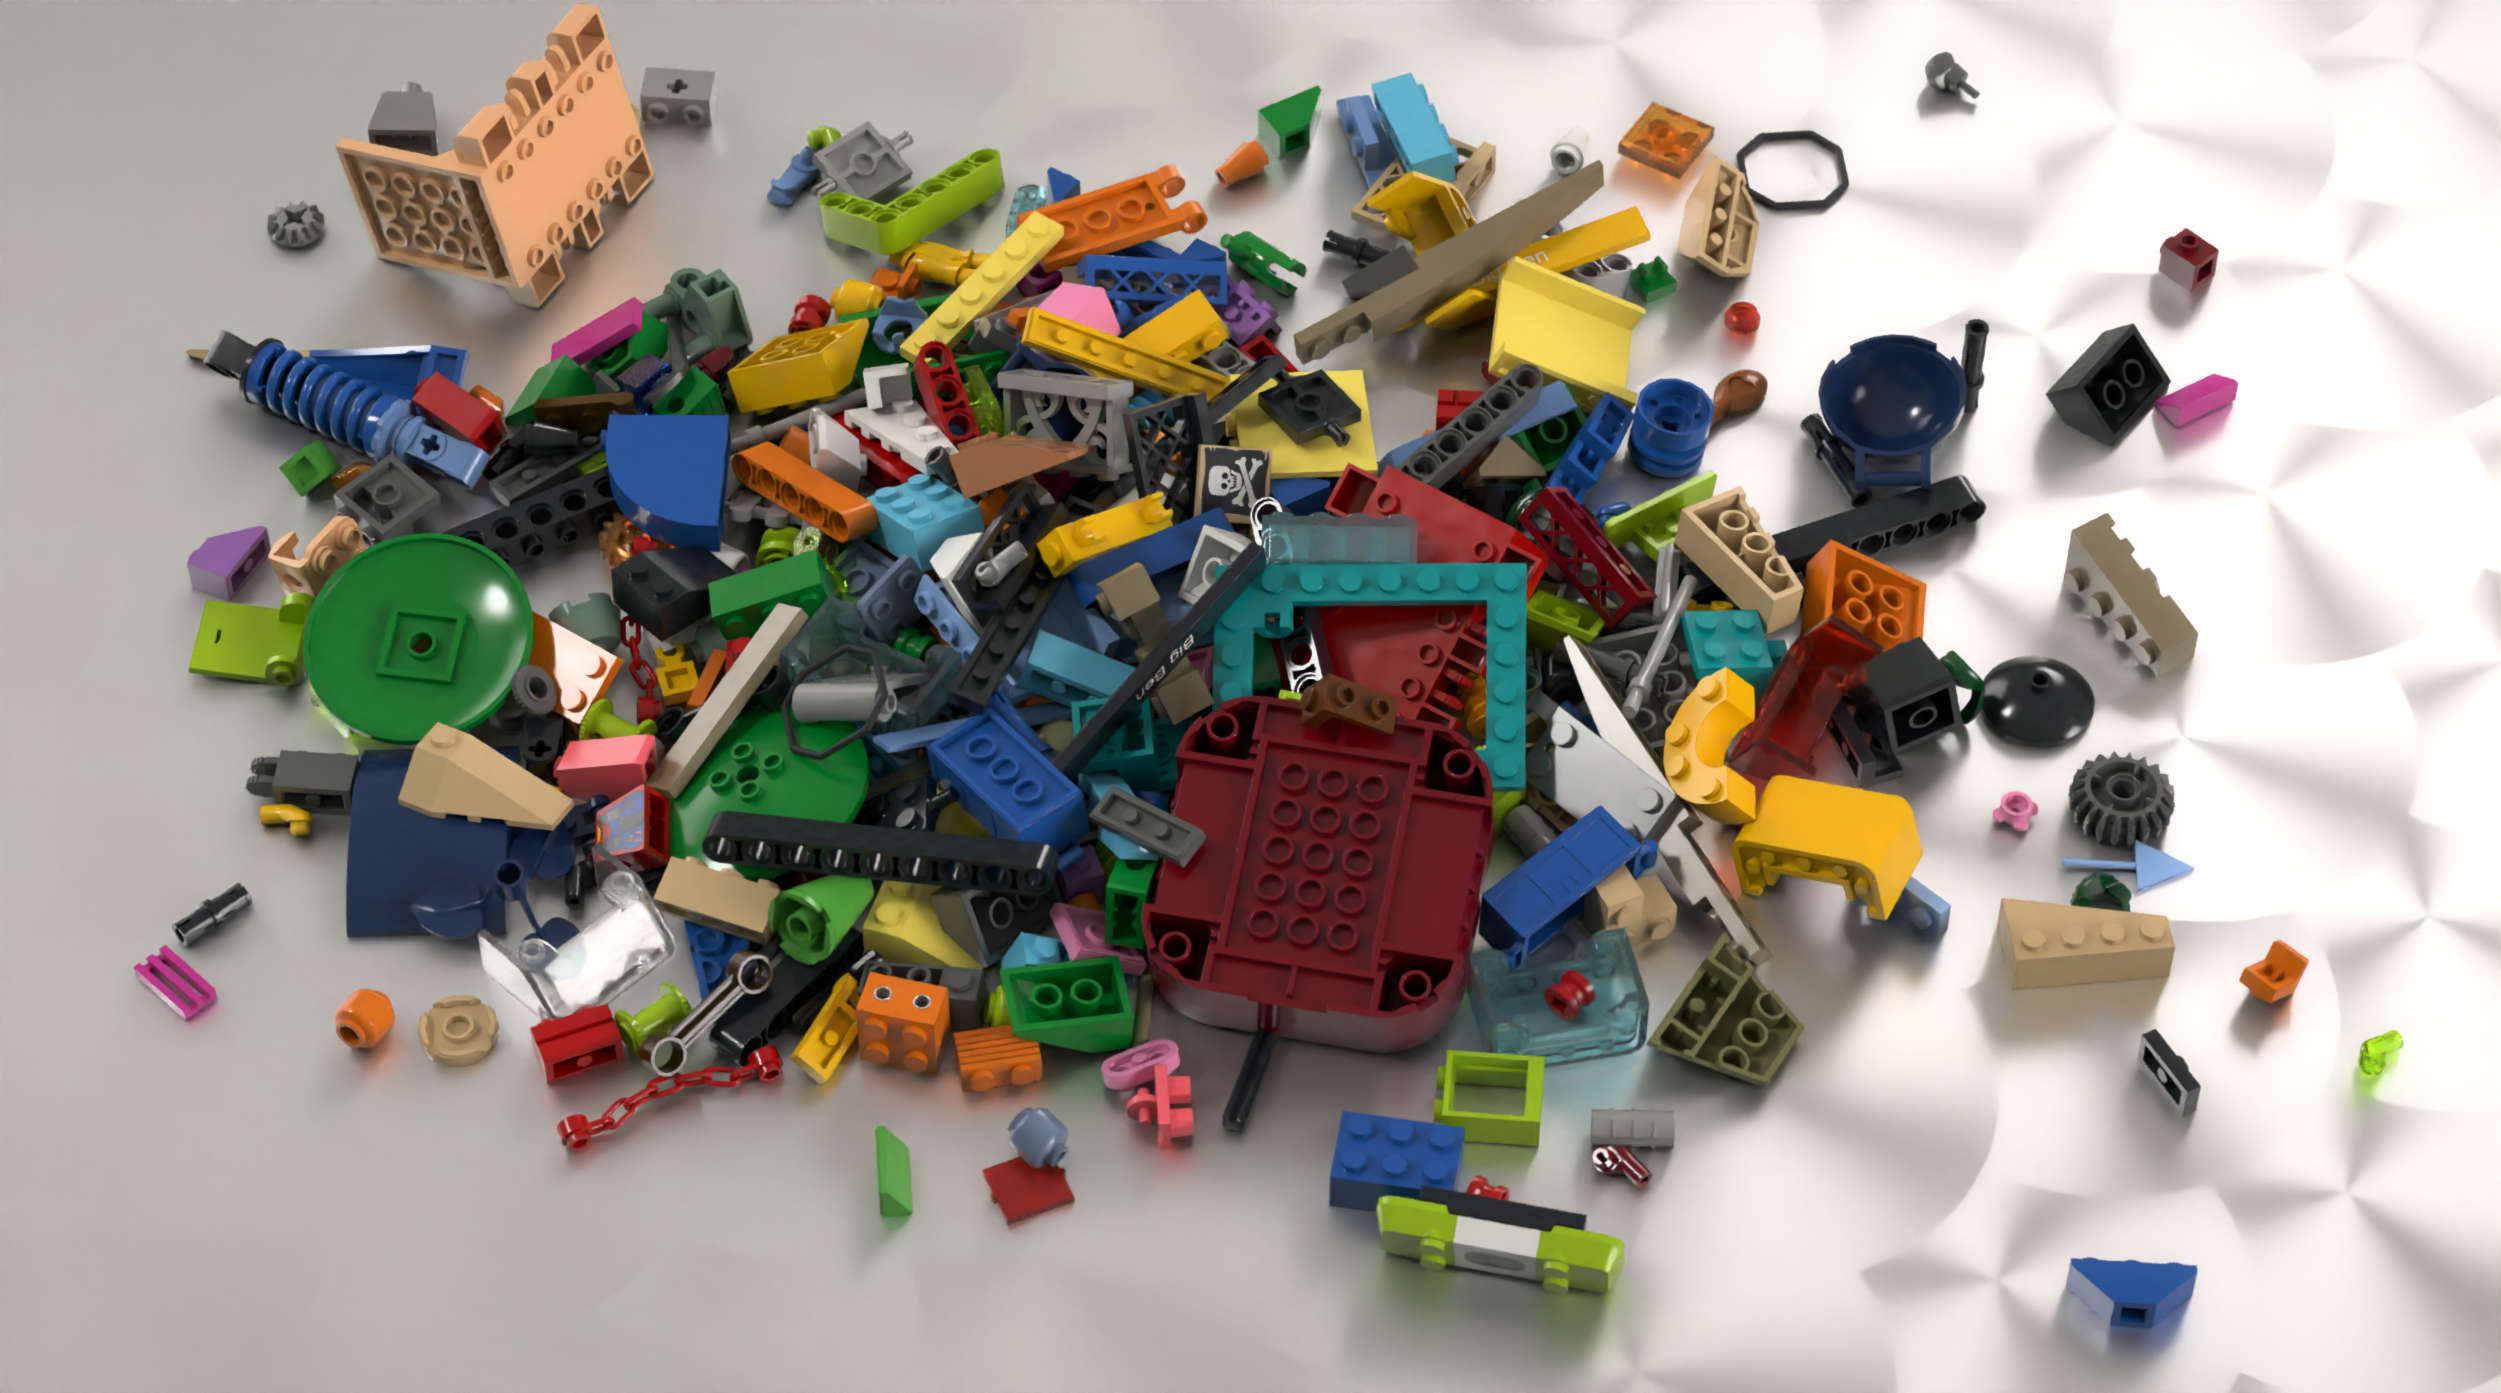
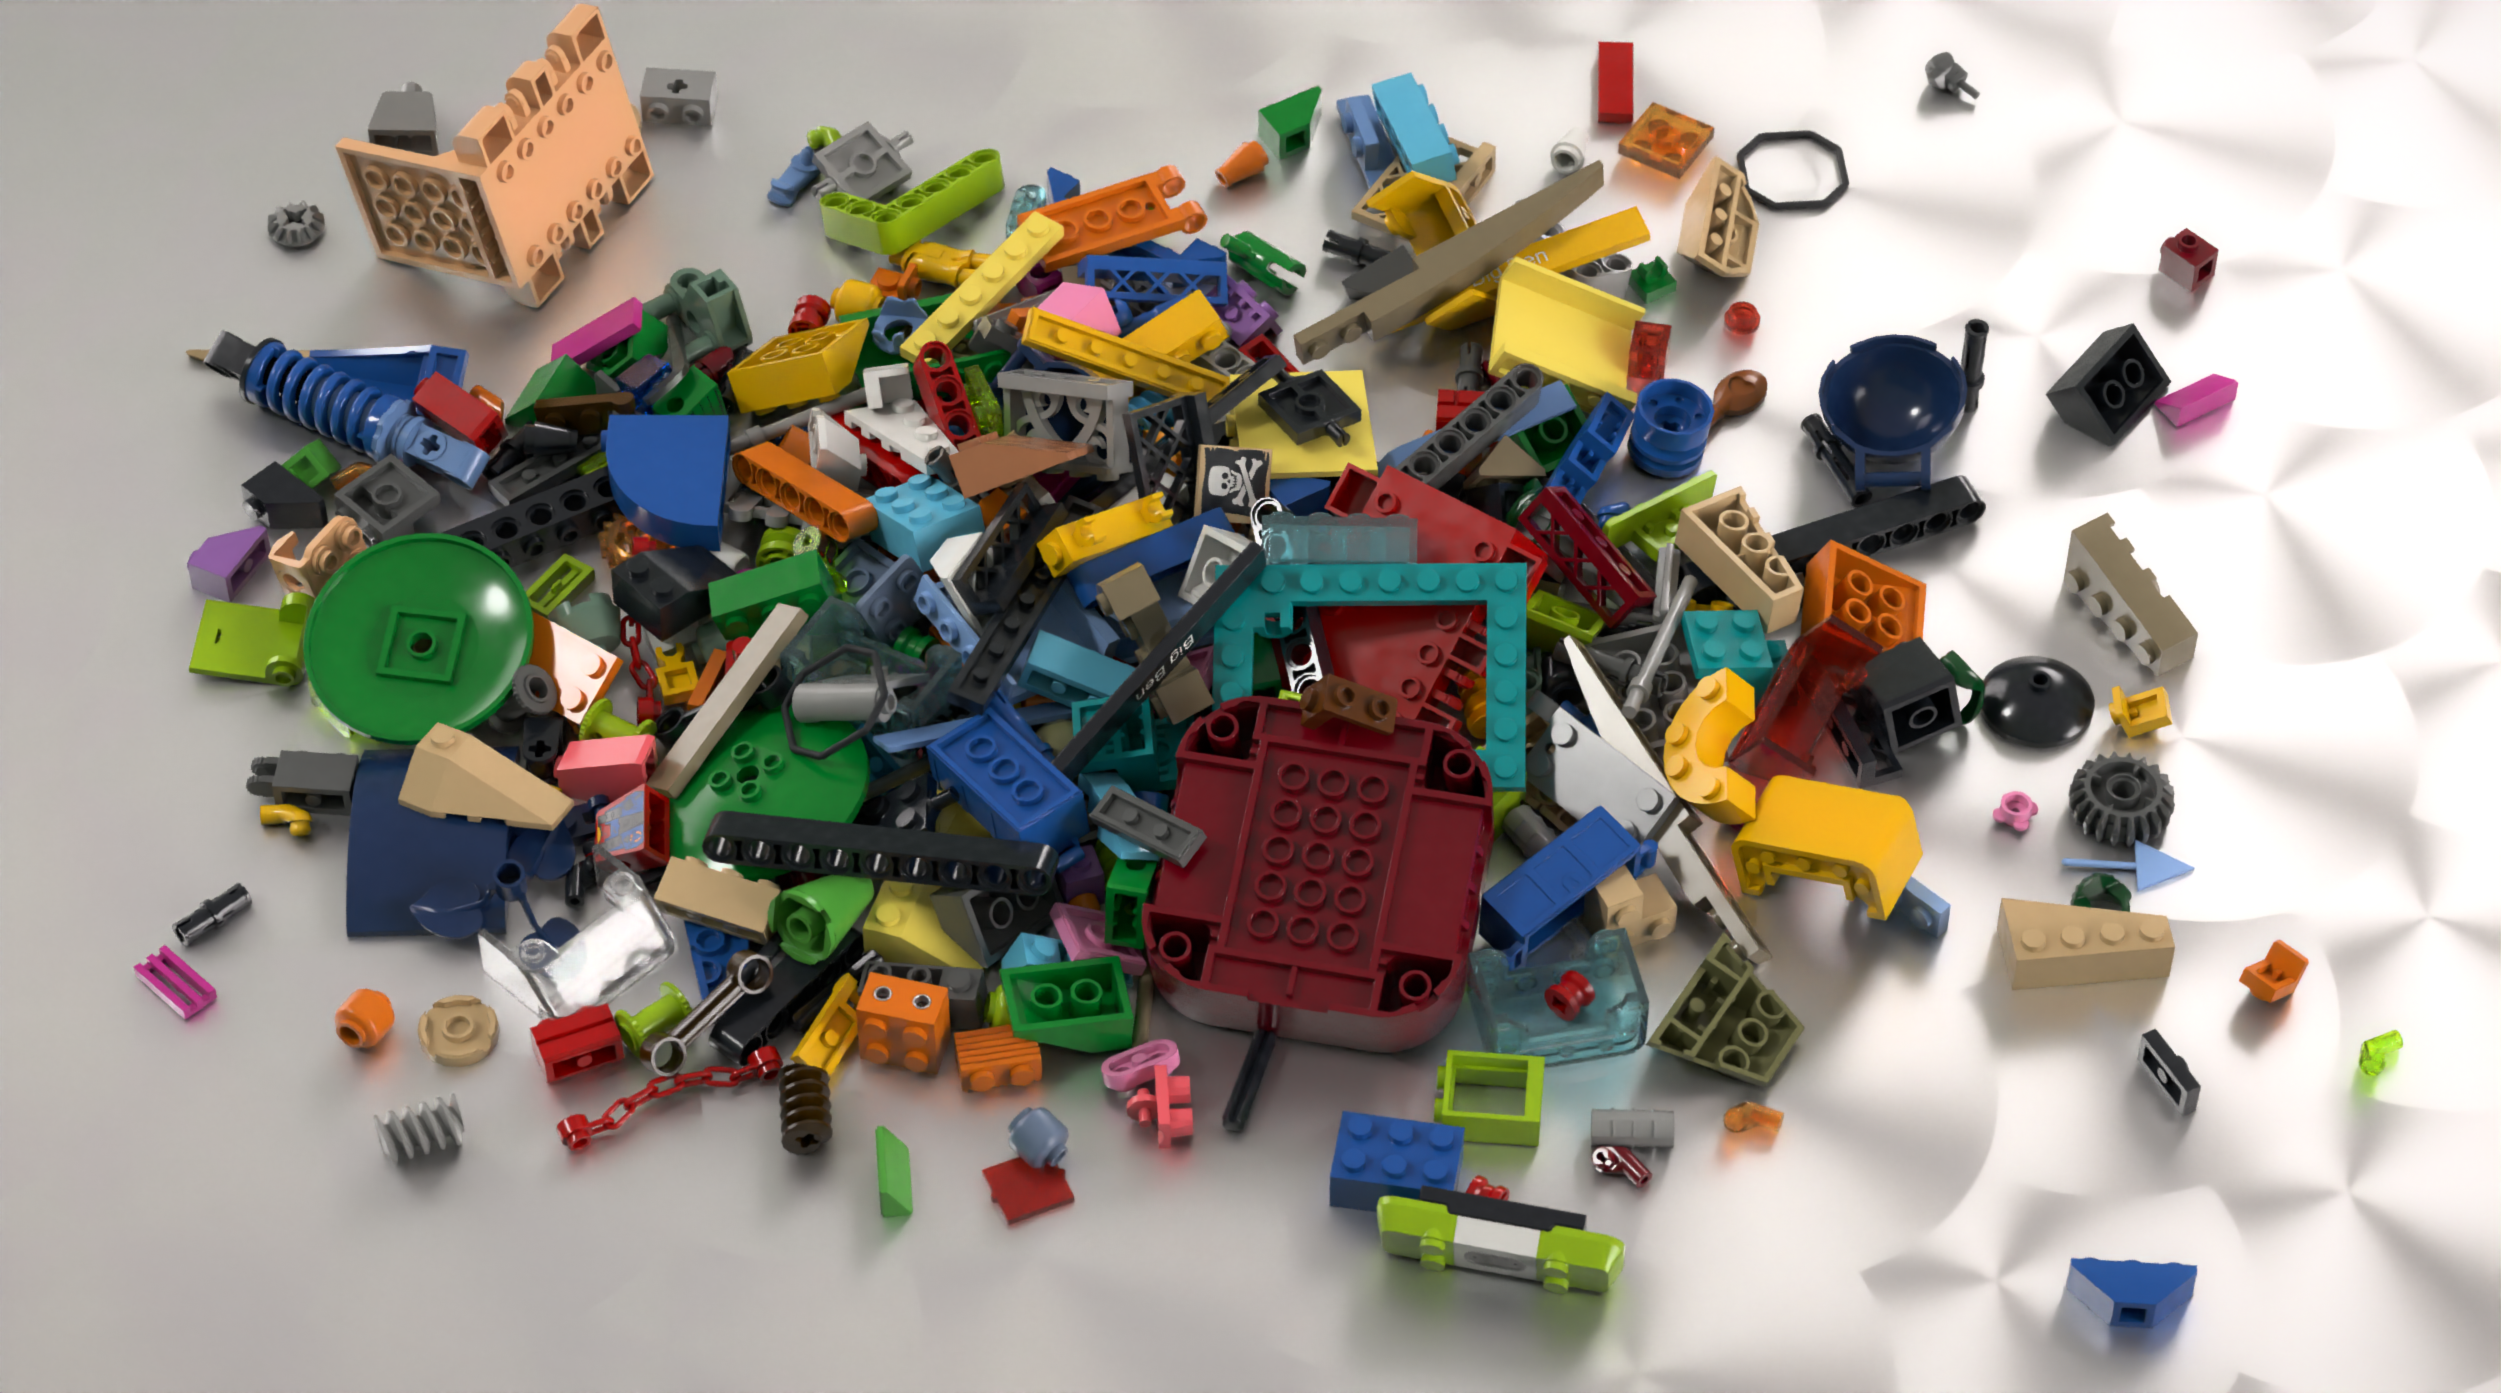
(283, 500): none -> black slope
(420, 1128): none -> light grey piece
(561, 590): none -> lime tile
(804, 1108): none -> dark brown piece
(992, 572): light grey arm -> none
(1469, 374): none -> dark grey pin
(1615, 82): none -> red tile
(1649, 350): none -> clear red brick
(1750, 1115): none -> clear orange arm
(2141, 711): none -> yellow bracket

